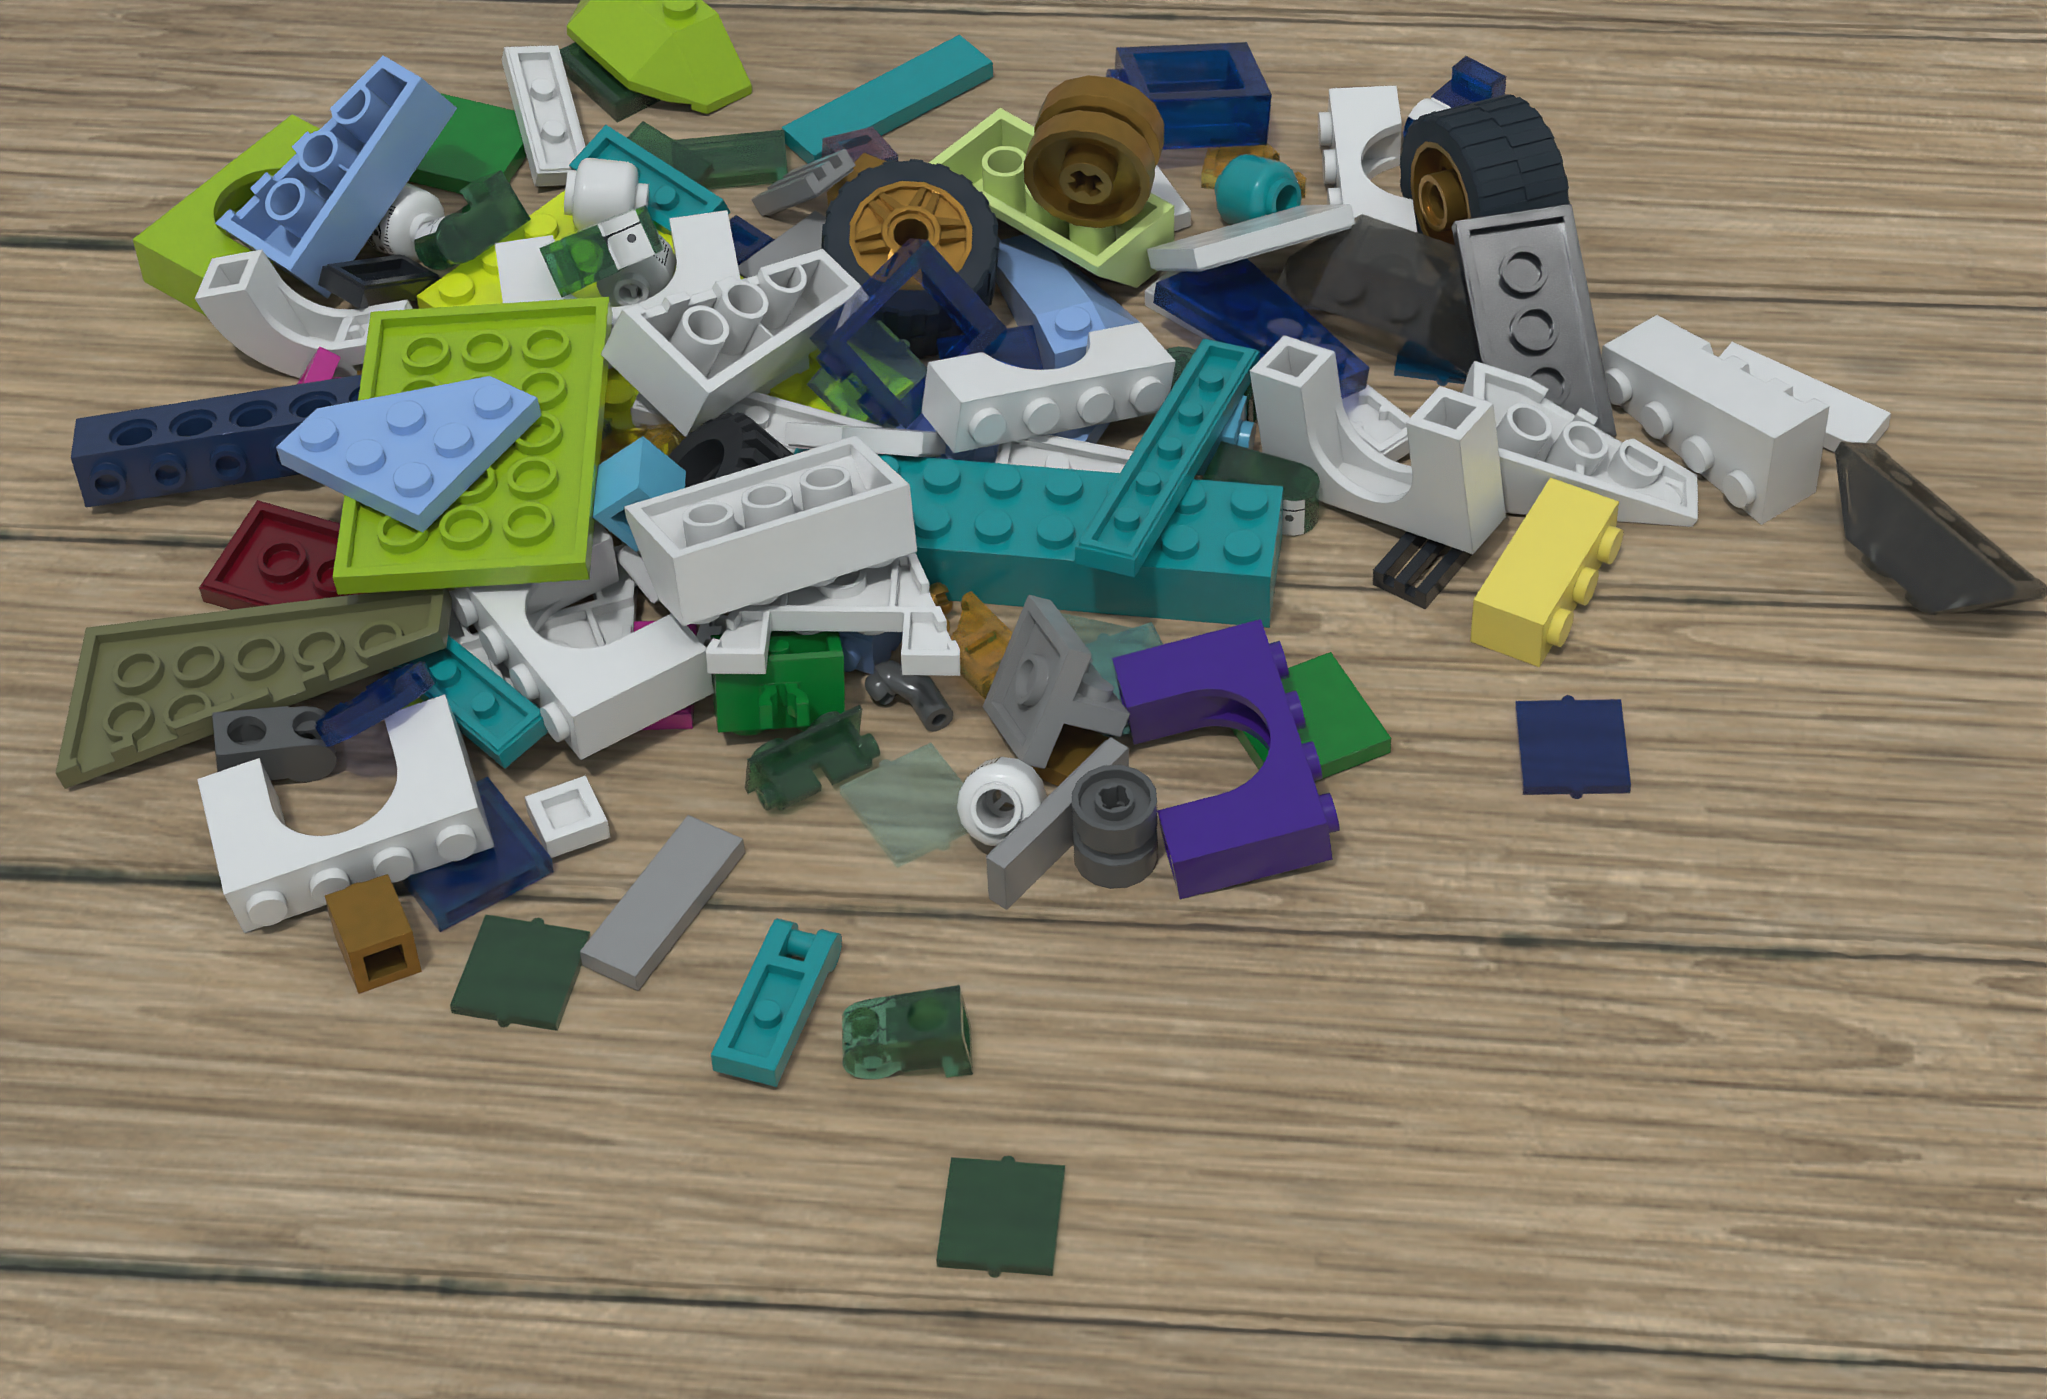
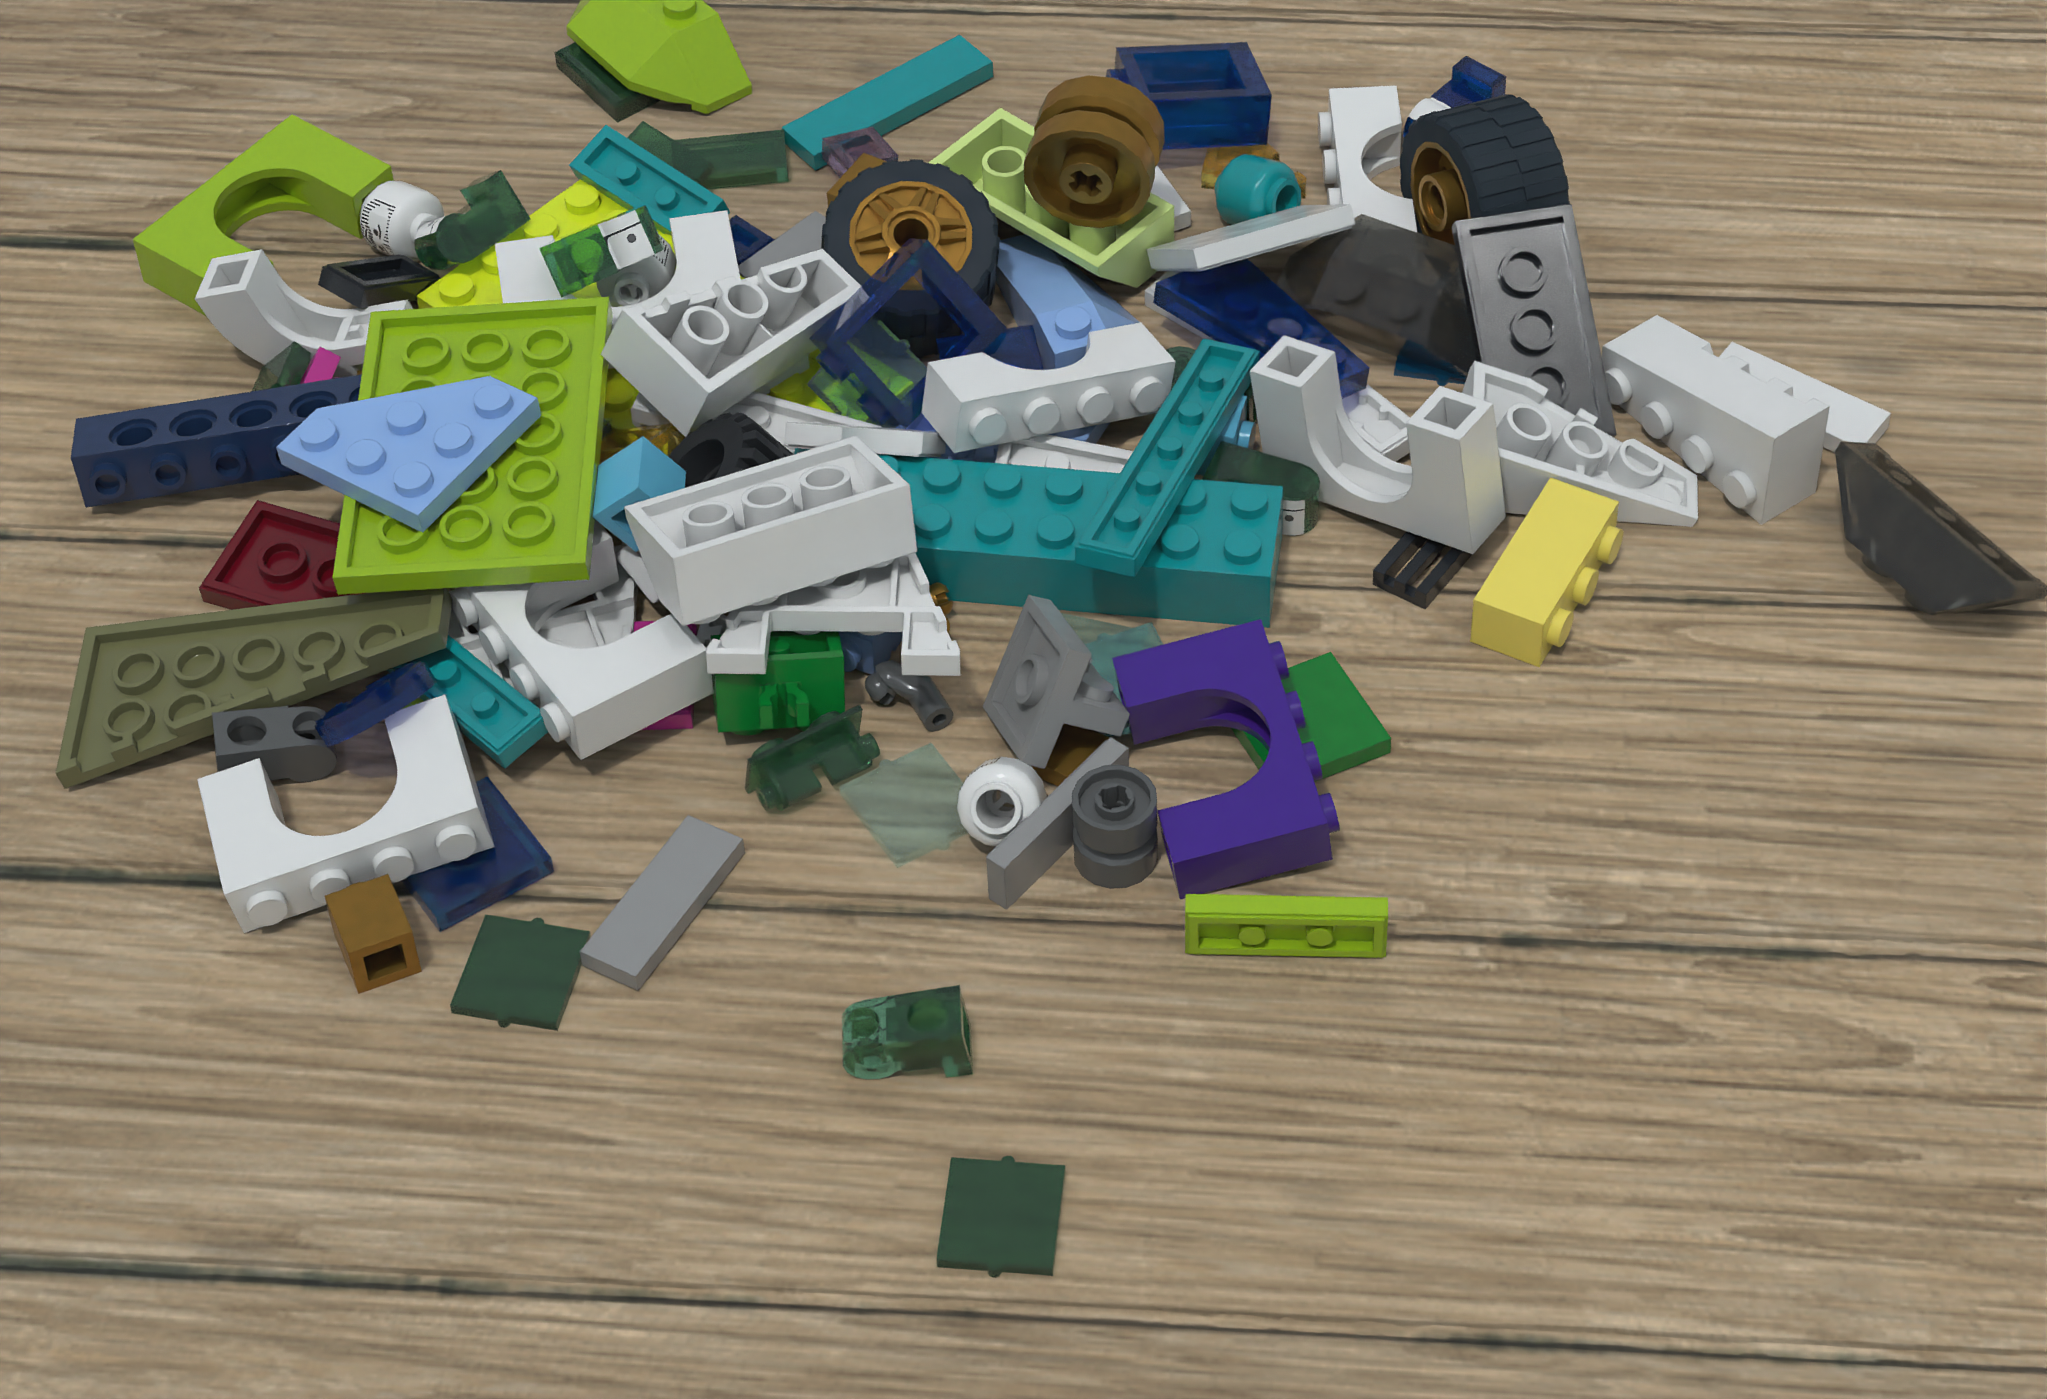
(284, 369): none -> clear green tile
(343, 175): light blue wedge -> none
(472, 145): green tile -> none
(543, 111): white tile -> none
(567, 817): white plate -> none
(602, 191): white head -> none
(775, 1002): teal plate -> none
(804, 183): light grey tile -> none
(981, 643): clear yellow tile -> none
(1286, 925): none -> lime tile
(1572, 747): clear blue piece -> none

